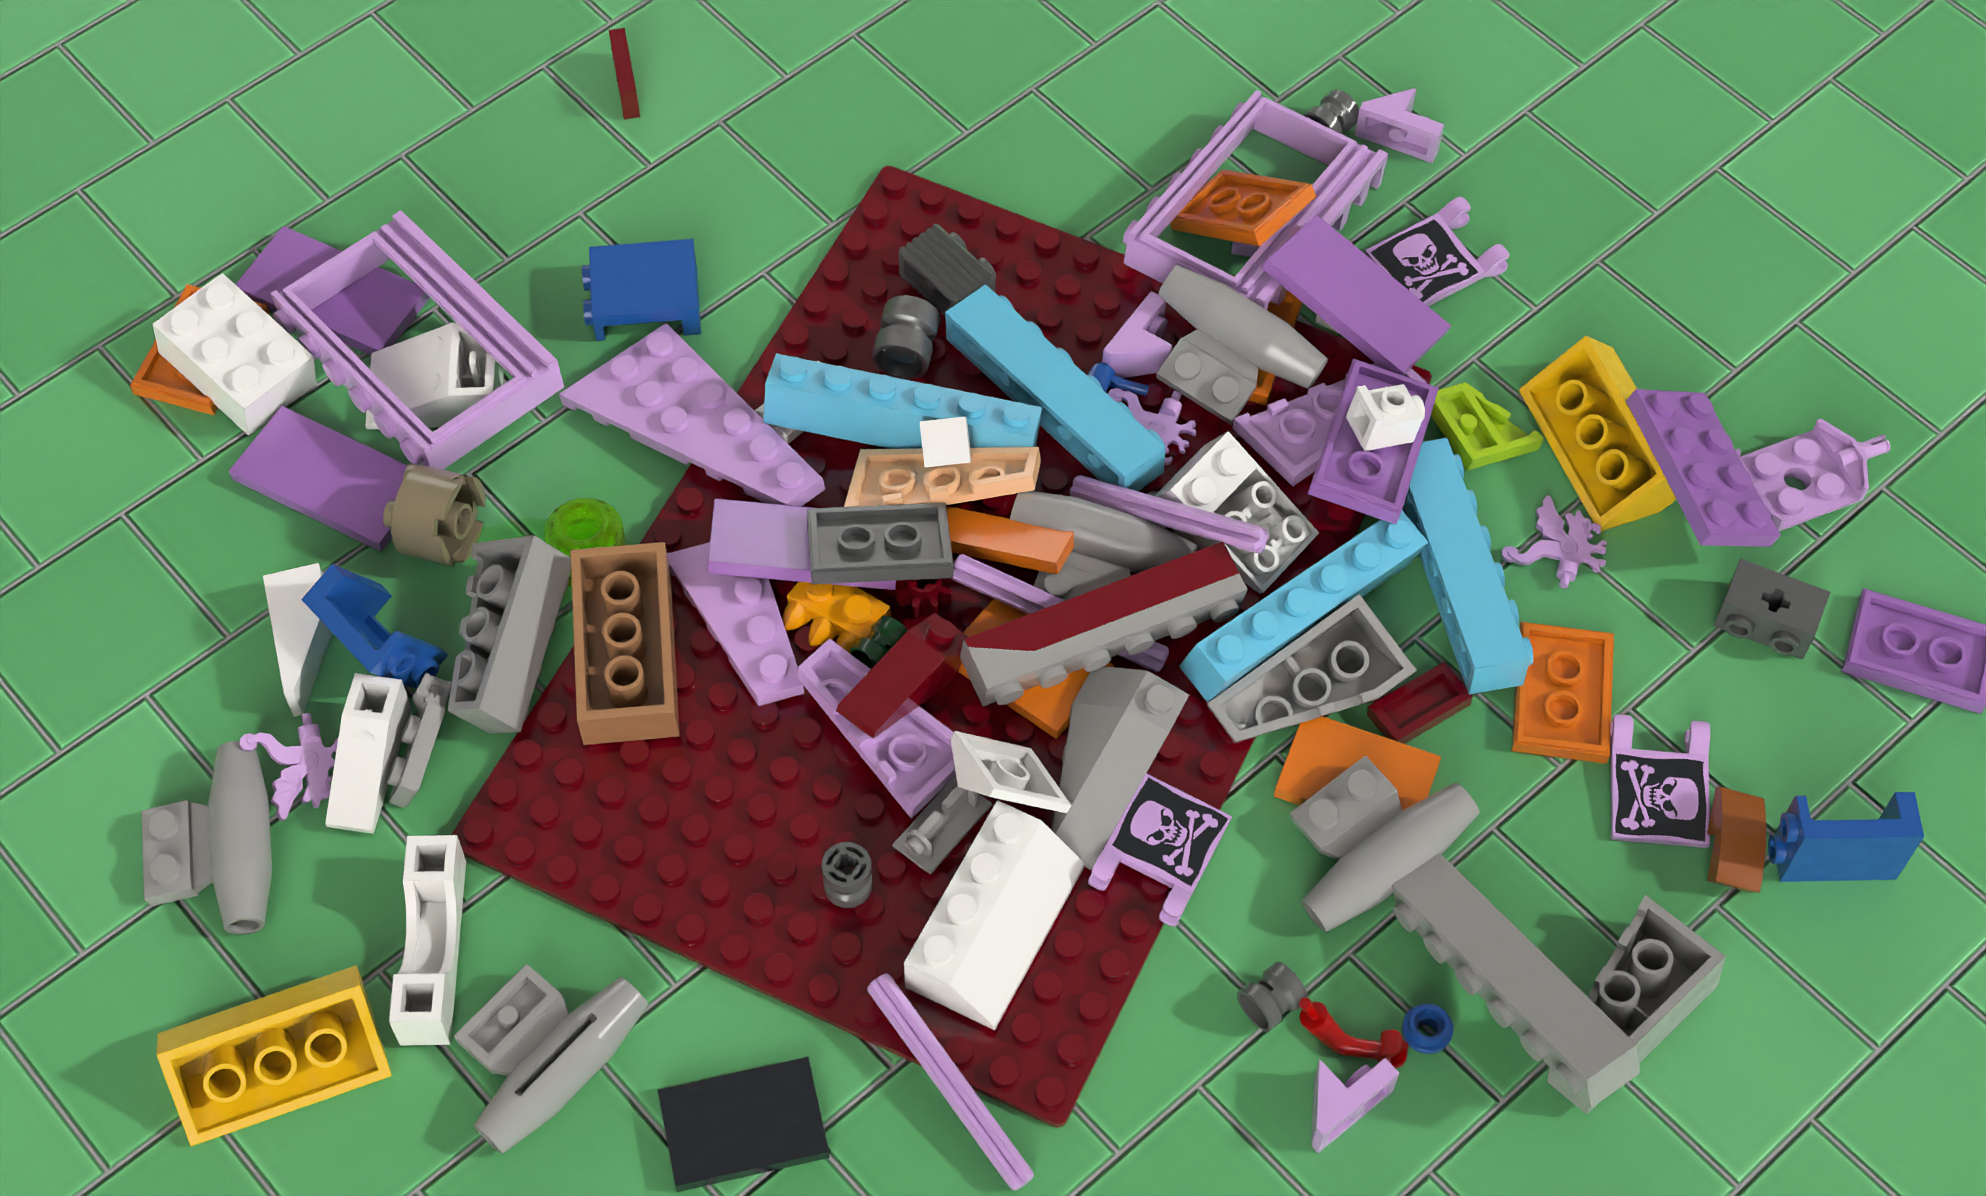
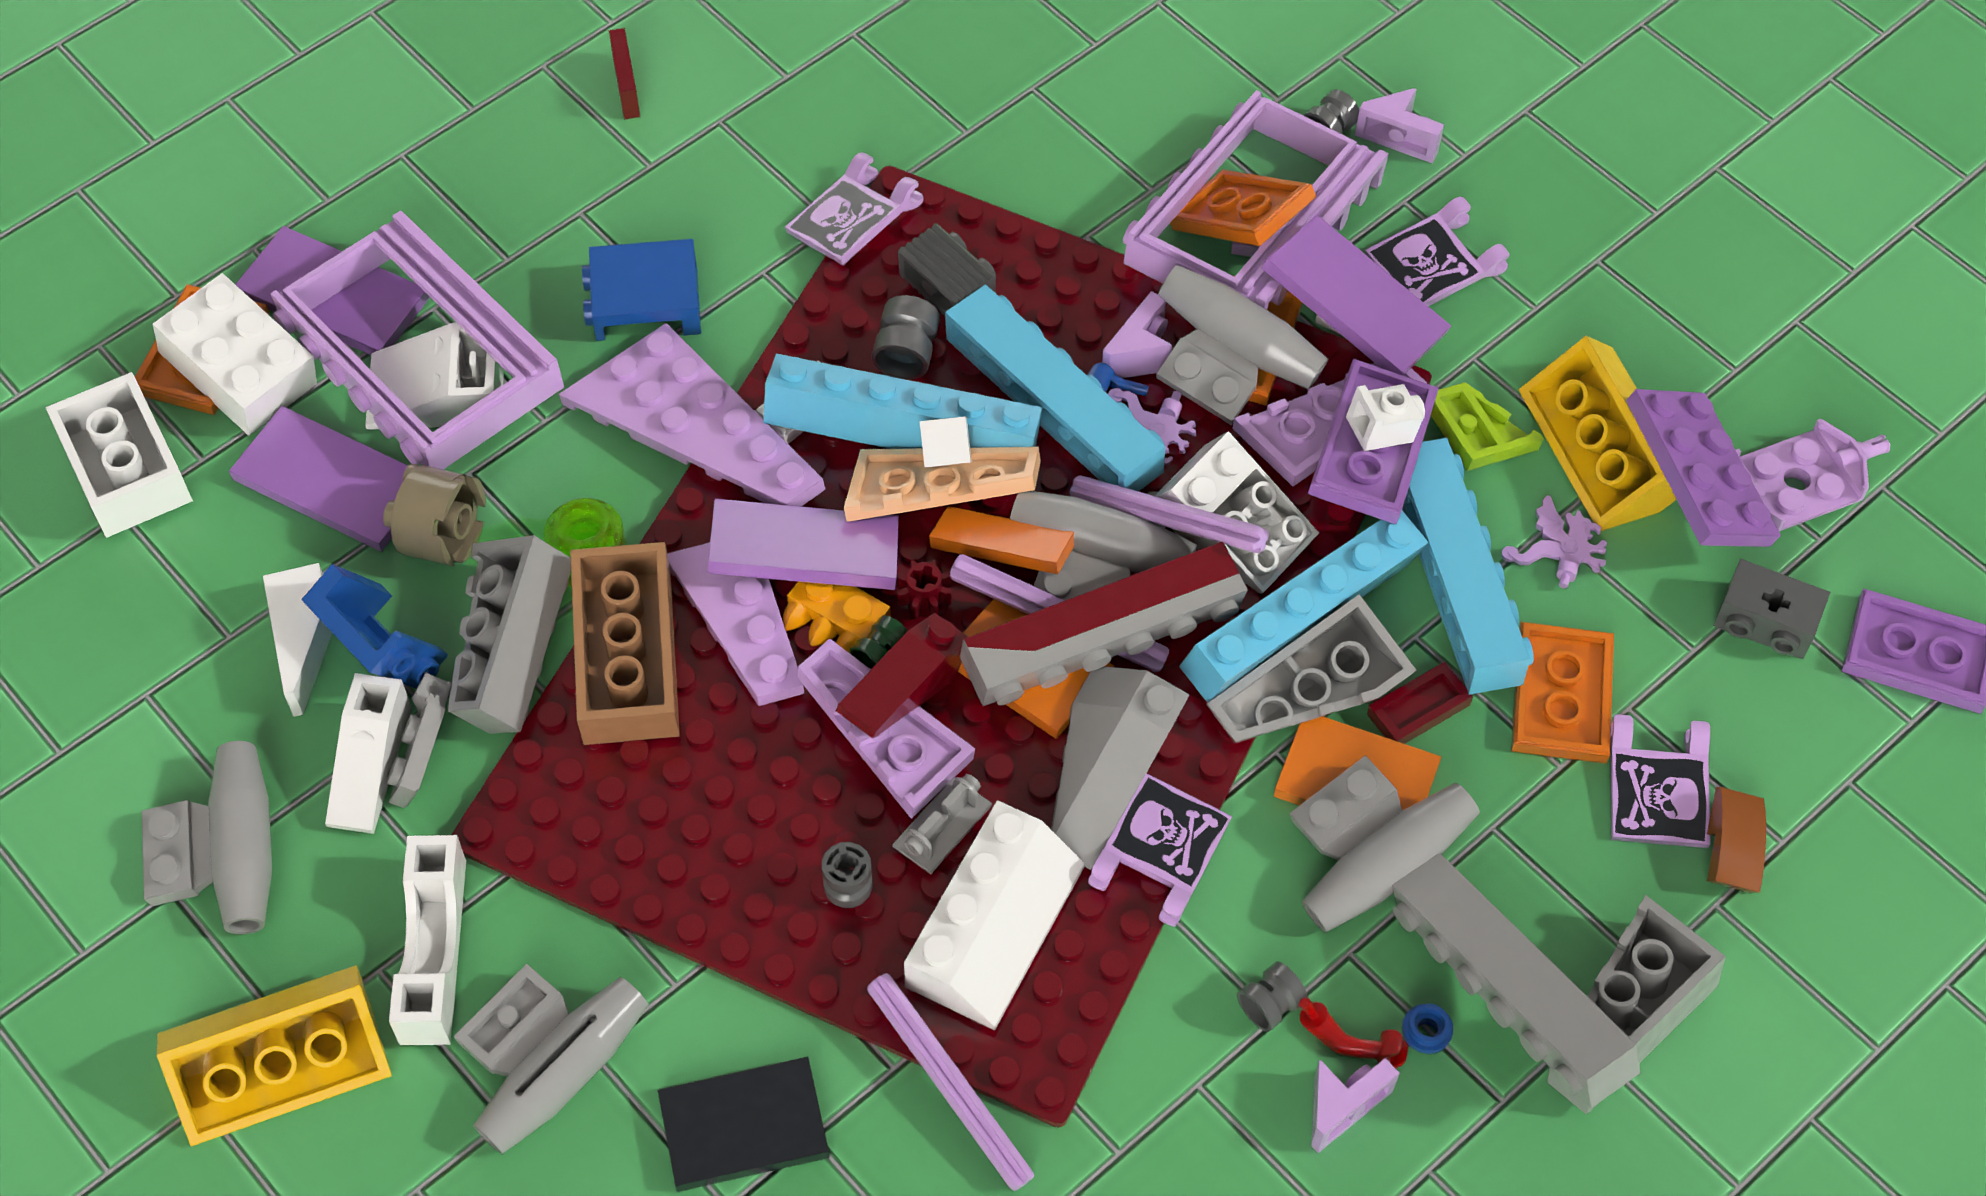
(119, 454): none -> white brick
(307, 760): lavender piece -> none
(851, 213): none -> lavender flag
(879, 543): dark grey tile -> none
(1004, 772): white slope -> none
(1846, 848): blue panel -> none

